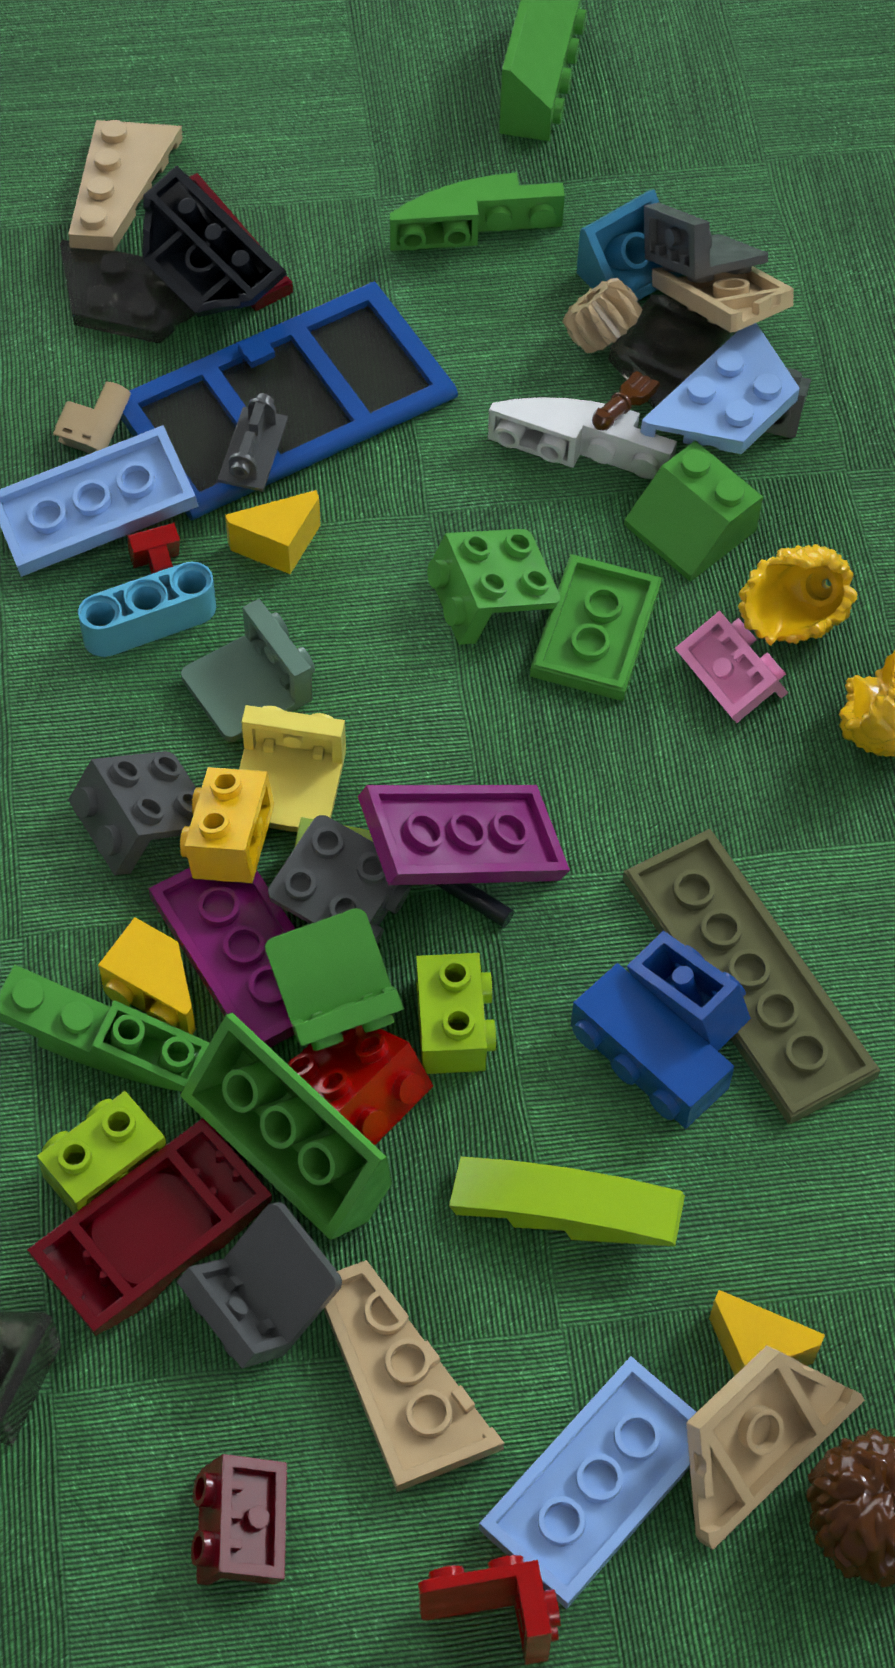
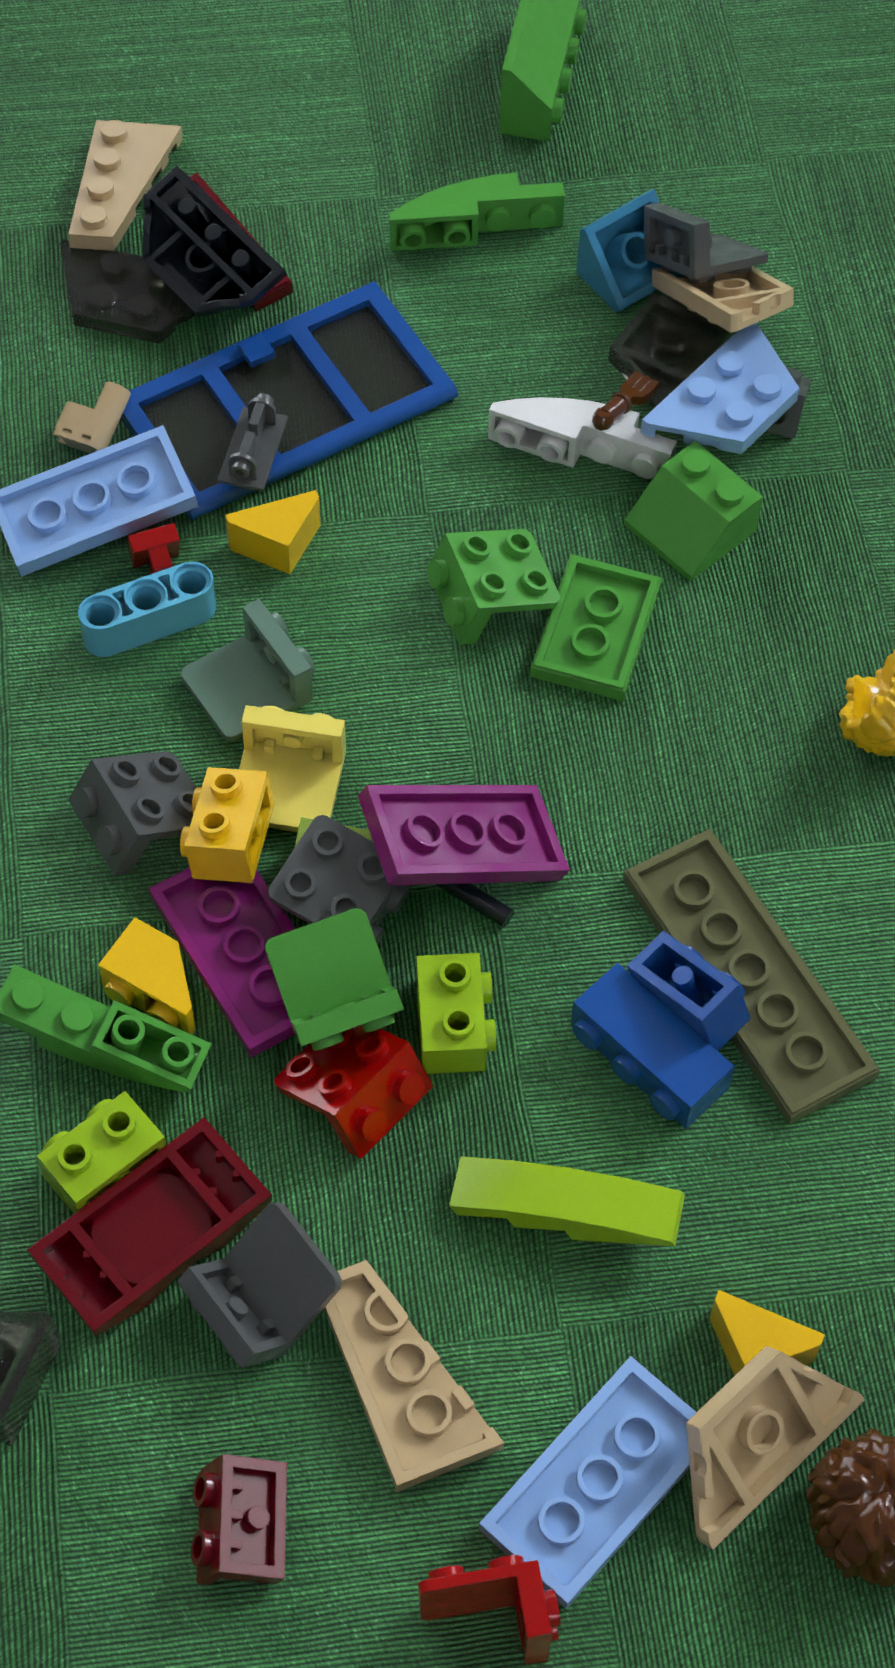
(287, 1130): bright green slope -> none
(602, 315): tan gear -> none
(729, 667): bright pink bracket -> none
(790, 594): yellow piece -> none

